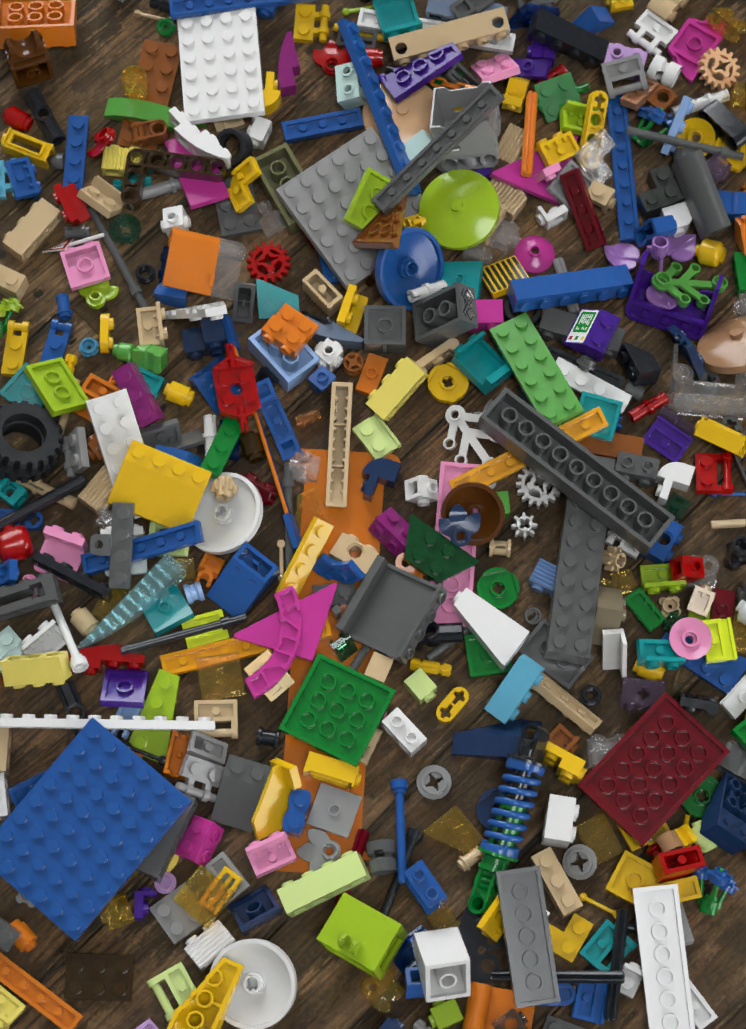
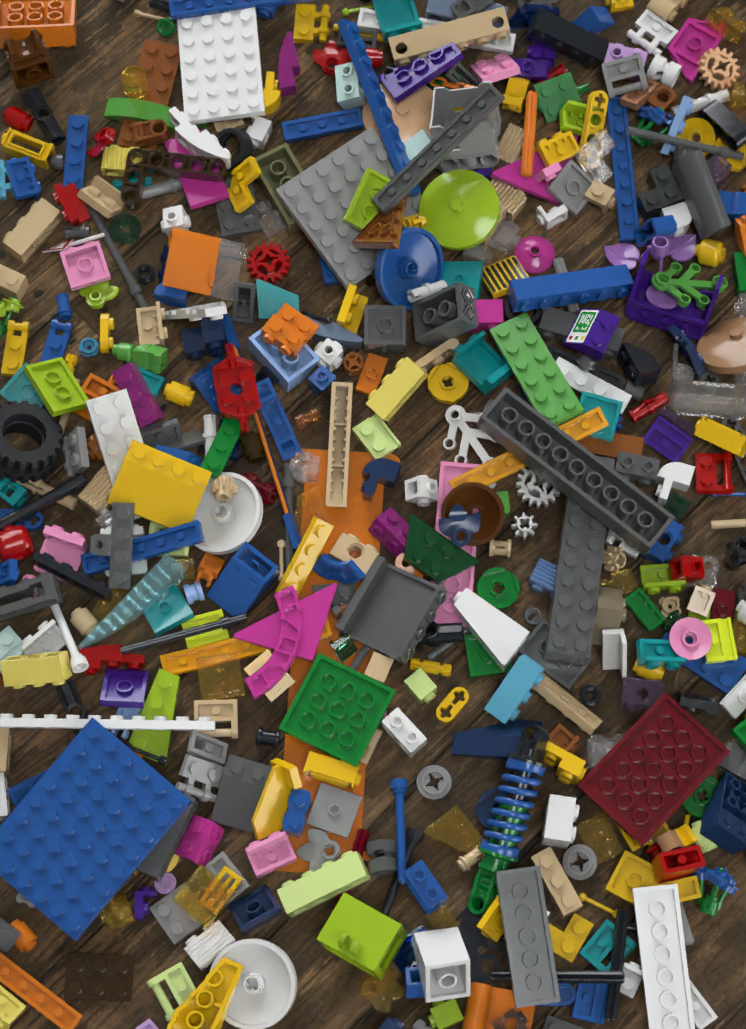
(175, 756): orange hinge -> none
(322, 292): tan brick -> none
(583, 209): dark red plate -> none

